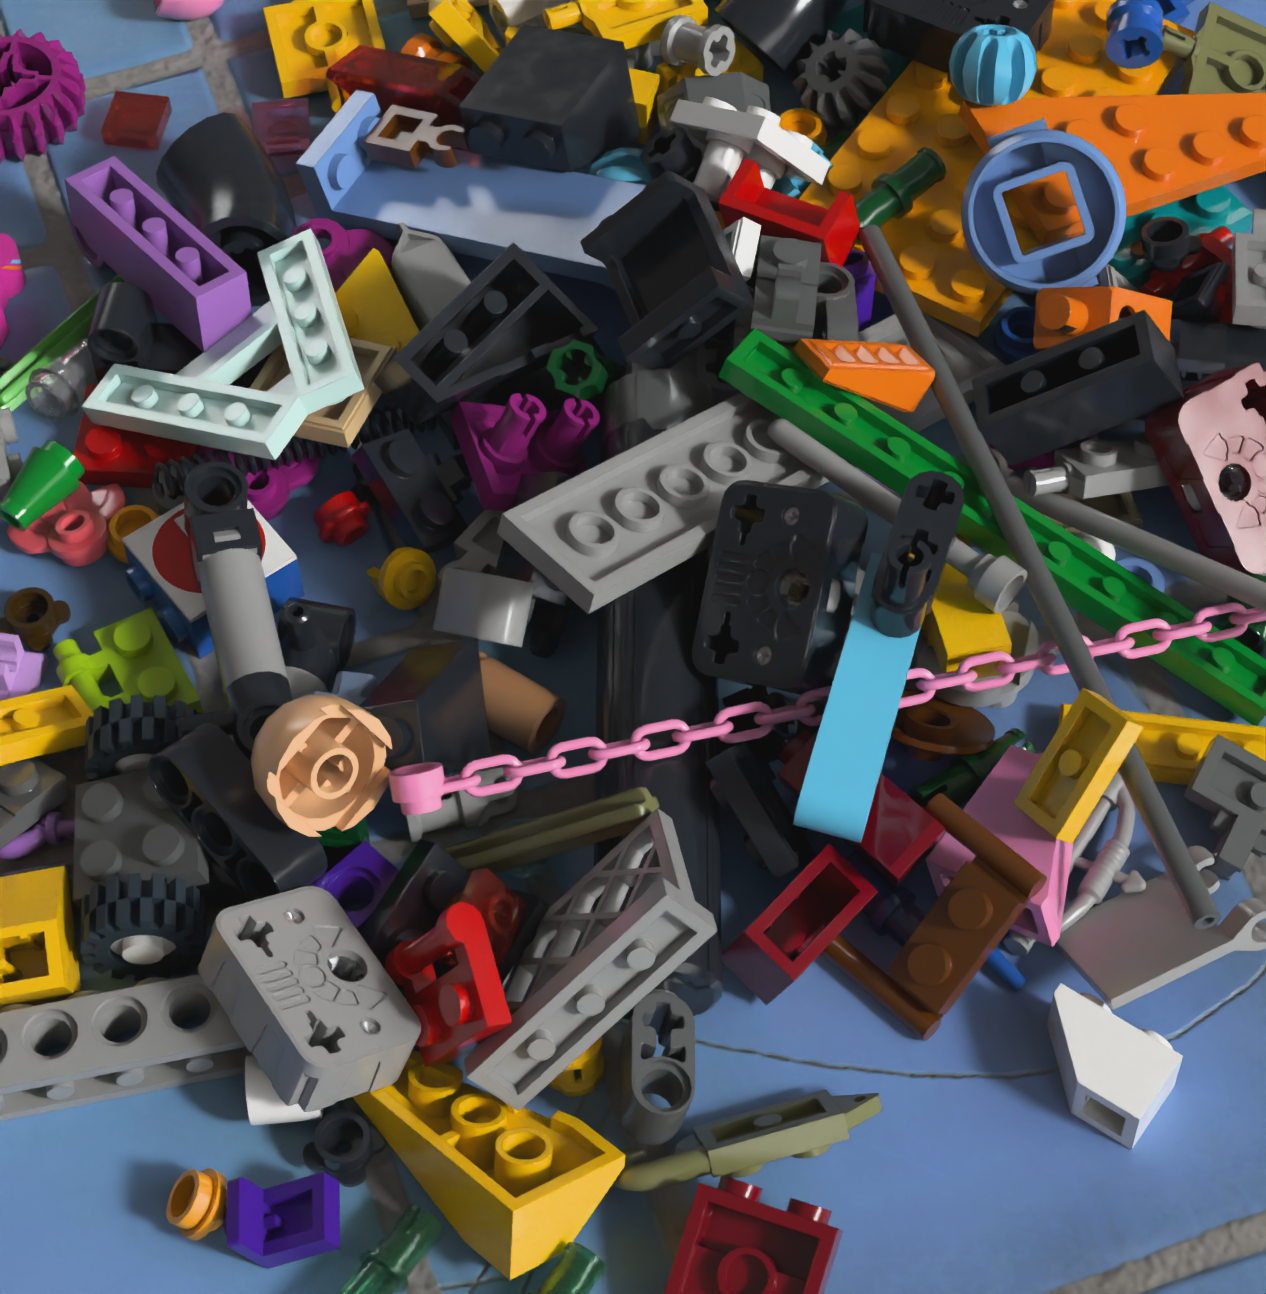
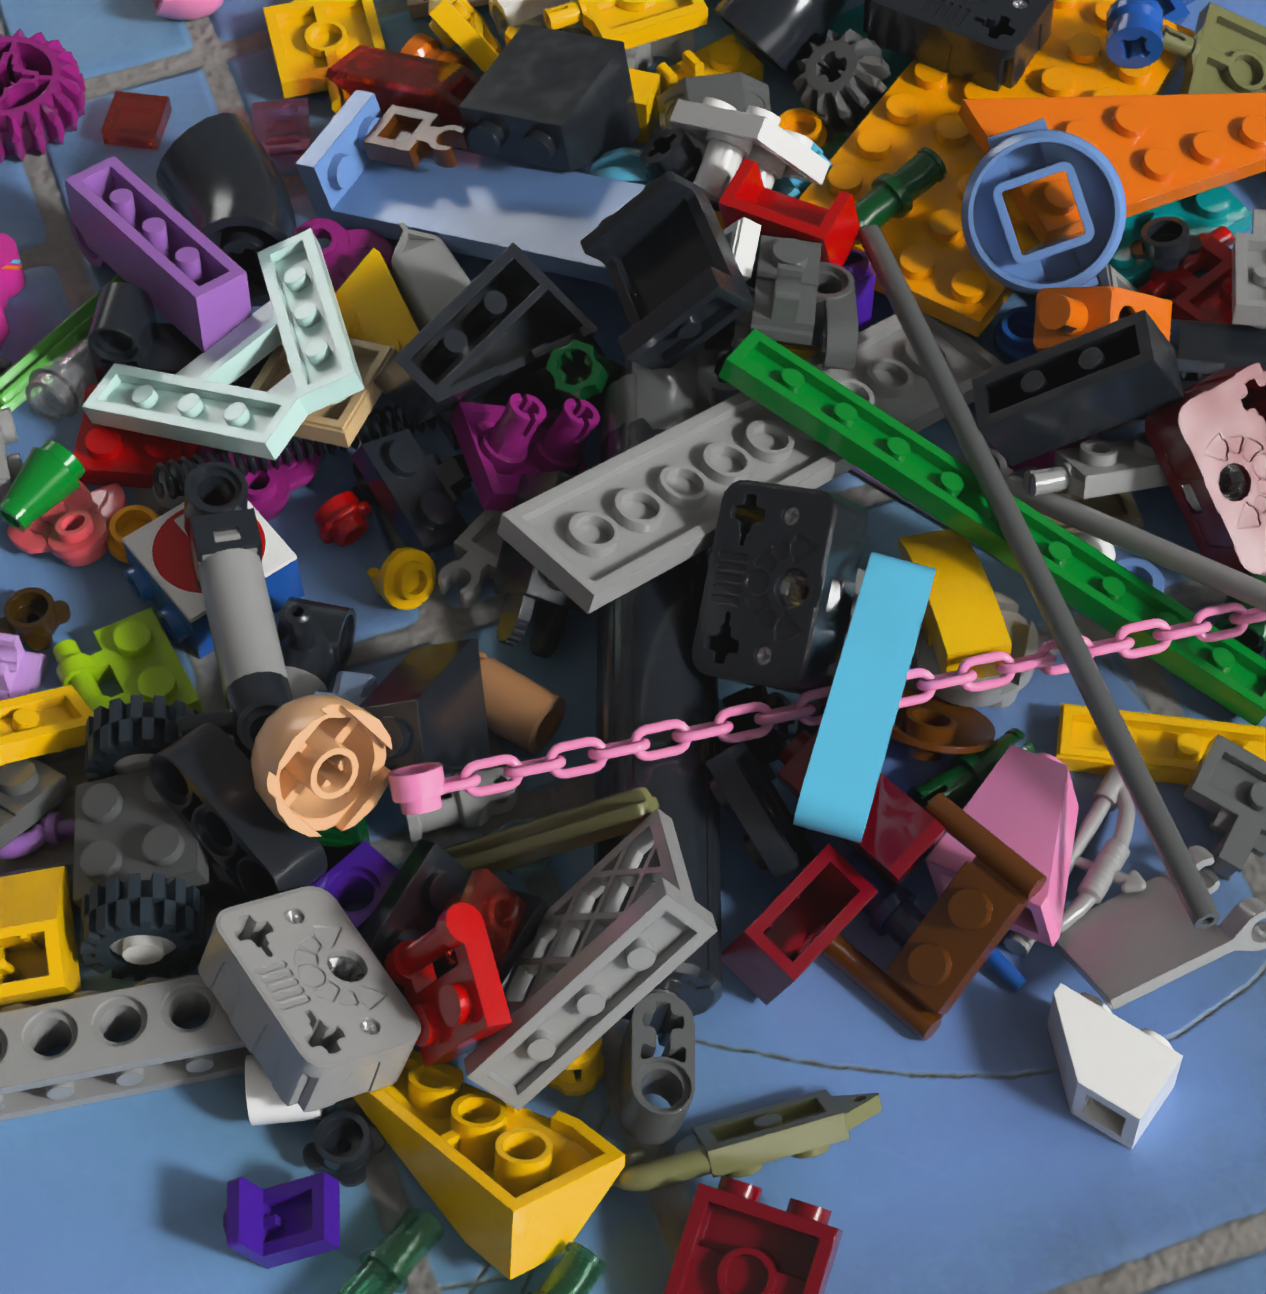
(197, 1202): light orange plate -> none
(483, 606): light grey beam -> none
(698, 45): light grey bush -> none
(874, 370): orange slope -> none
(926, 528): black beam -> none
(993, 65): medium azure piece -> none
(993, 579): light grey piece -> none
(1077, 765): yellow plate -> none
(1201, 294): black slope -> none

